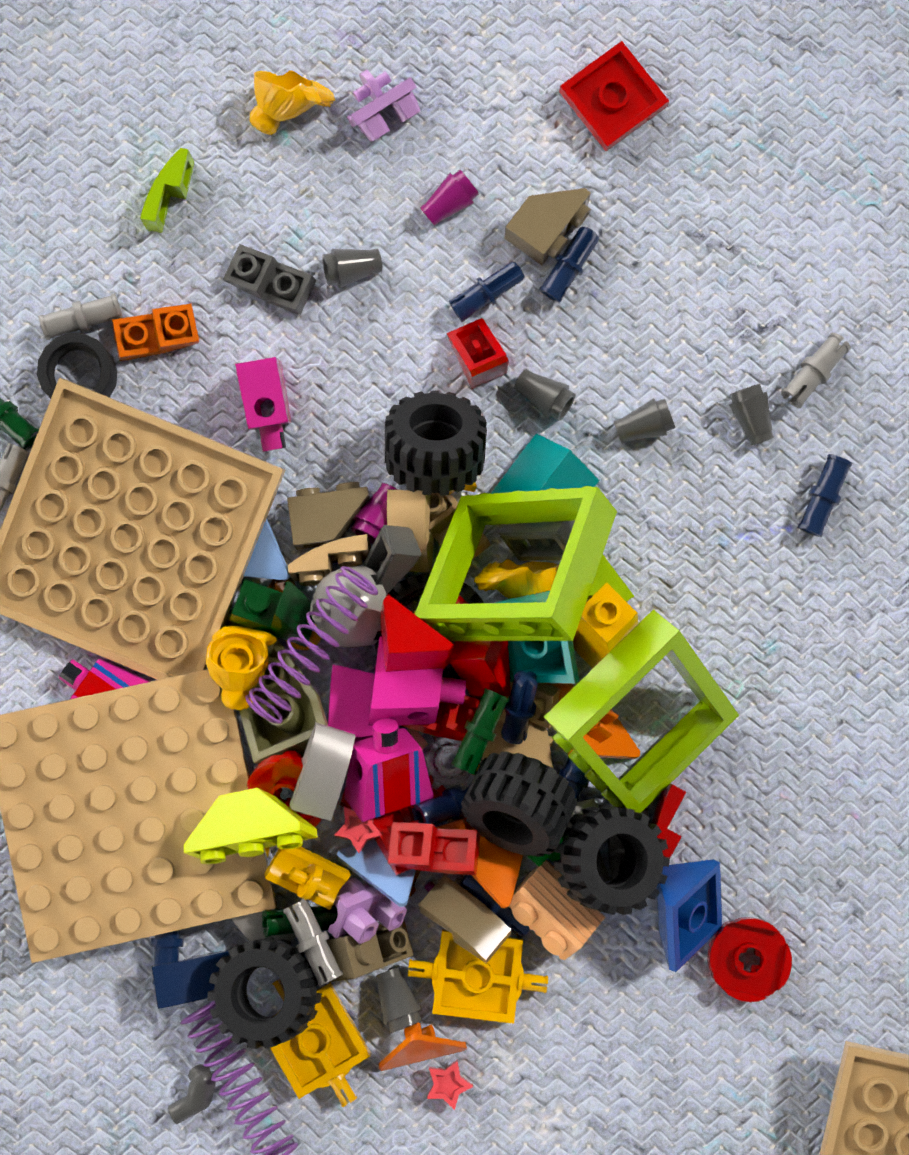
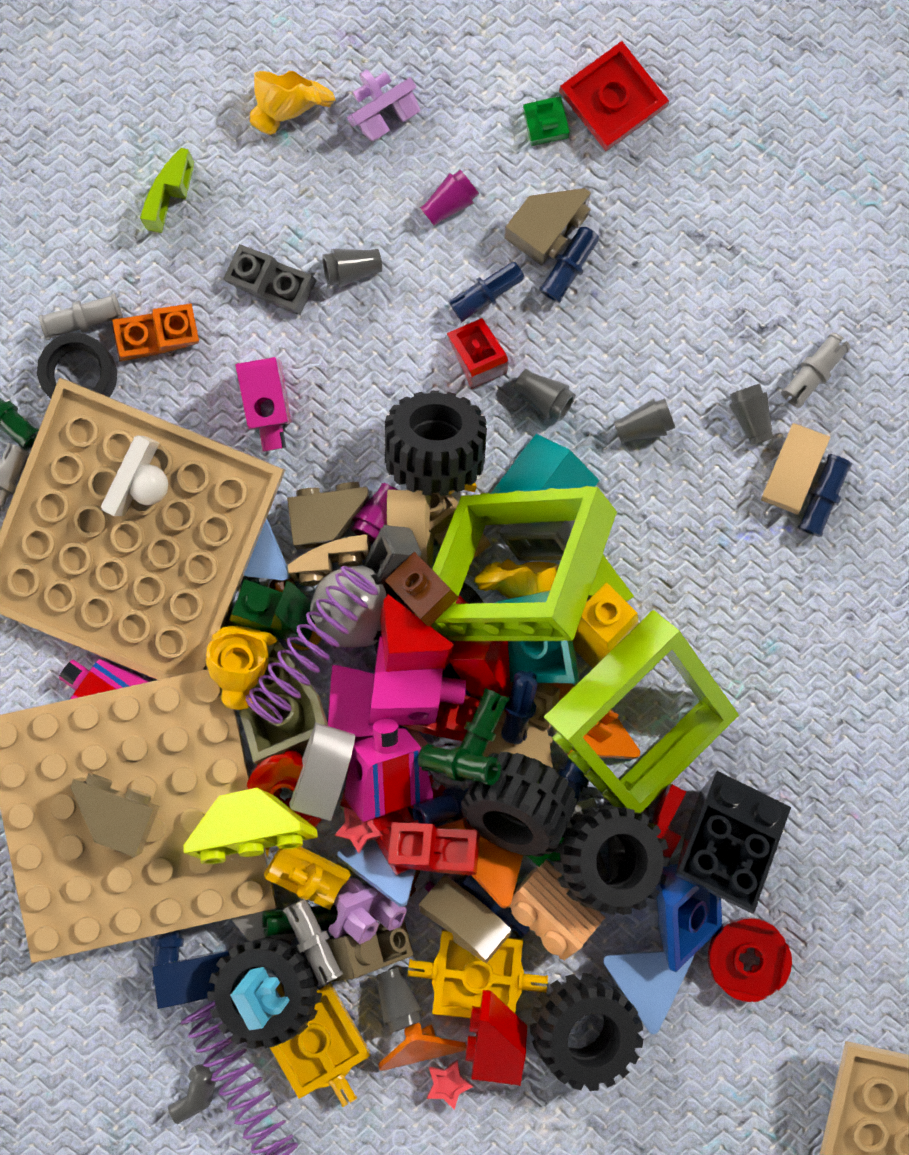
(115, 817): none -> dark tan slope
(136, 479): none -> white tile
(258, 998): none -> medium azure tile
(421, 589): none -> reddish brown plate
(459, 764): none -> dark green pin
(499, 1042): none -> red slope
(545, 121): none -> green tile
(608, 1053): none -> black tyre
(647, 983): none -> light blue piece
(732, 840): none -> black slope
(795, 468): none -> tan slope

